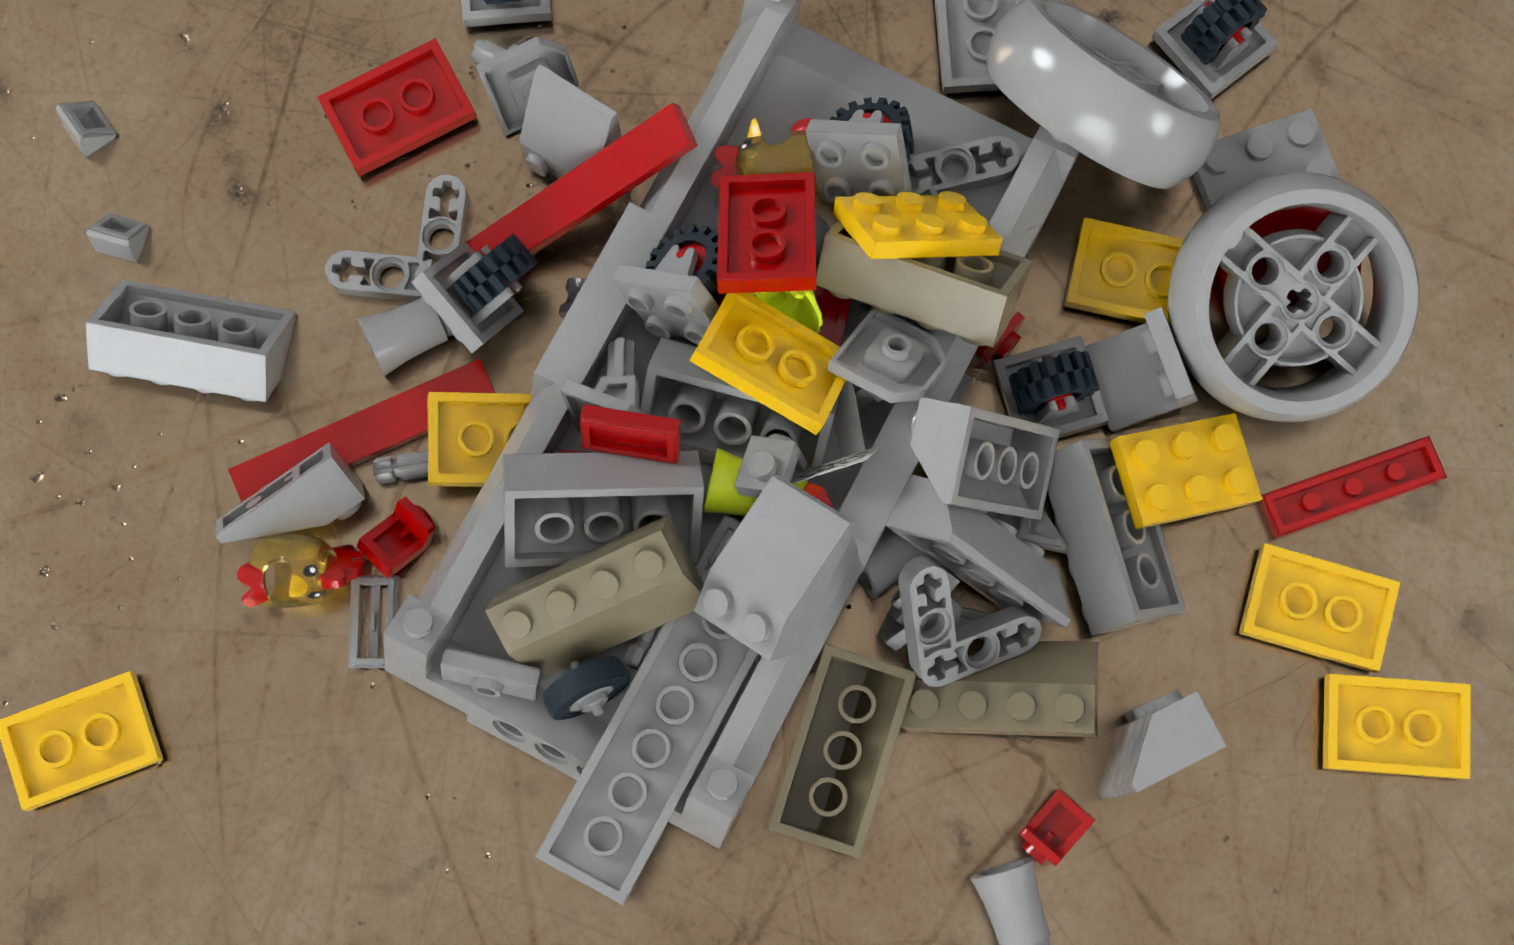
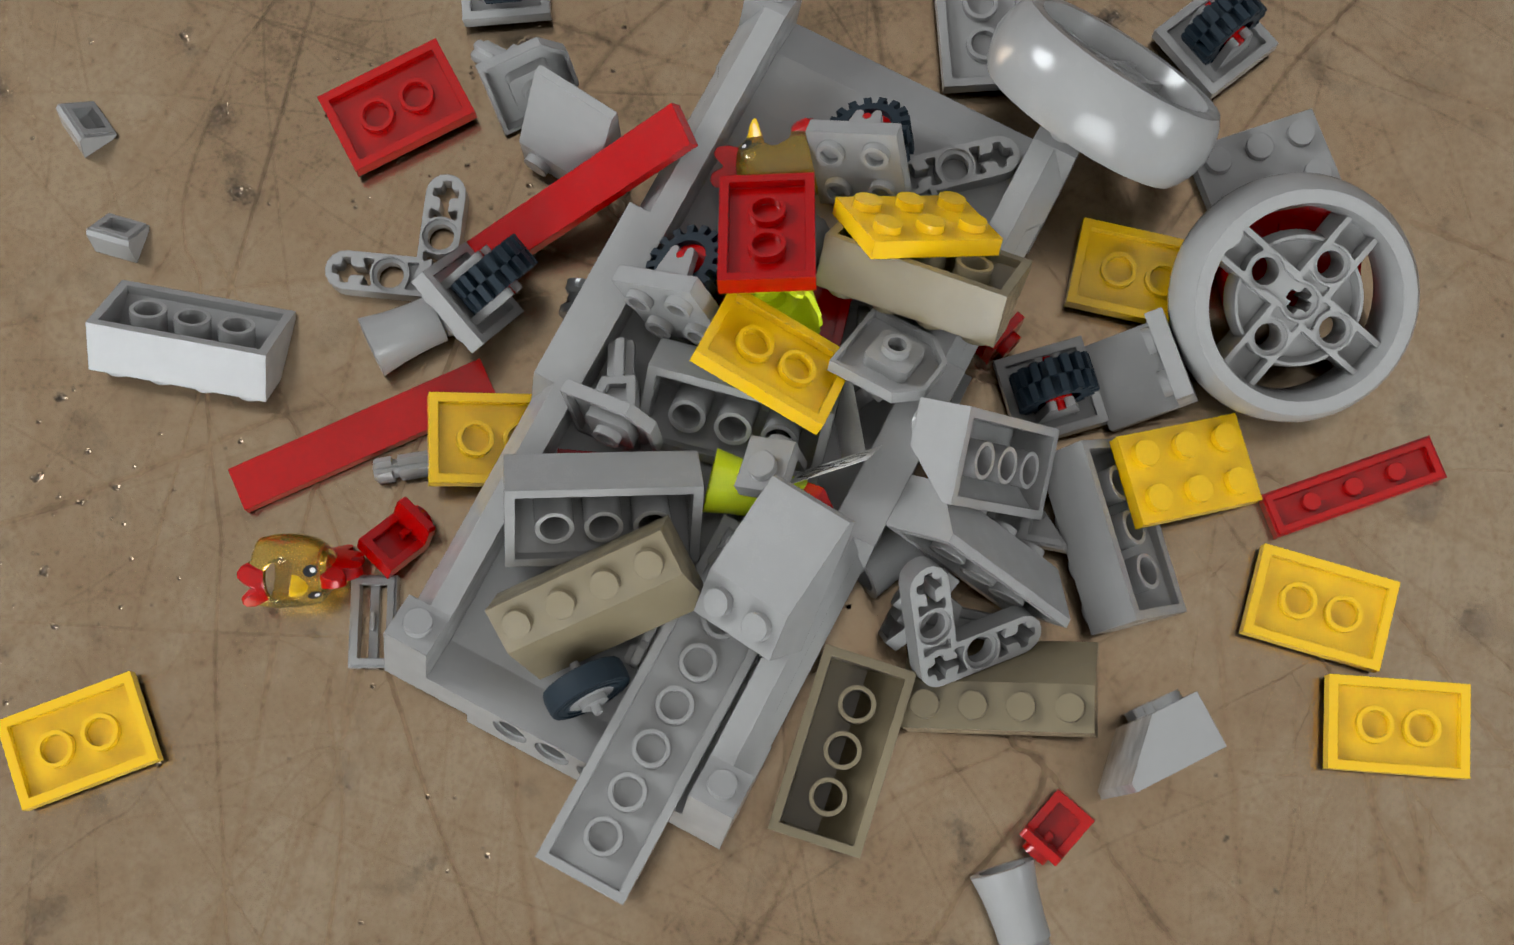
(299, 499): light grey slope -> none
(490, 675): light grey plate -> none
(630, 433): red tile -> none

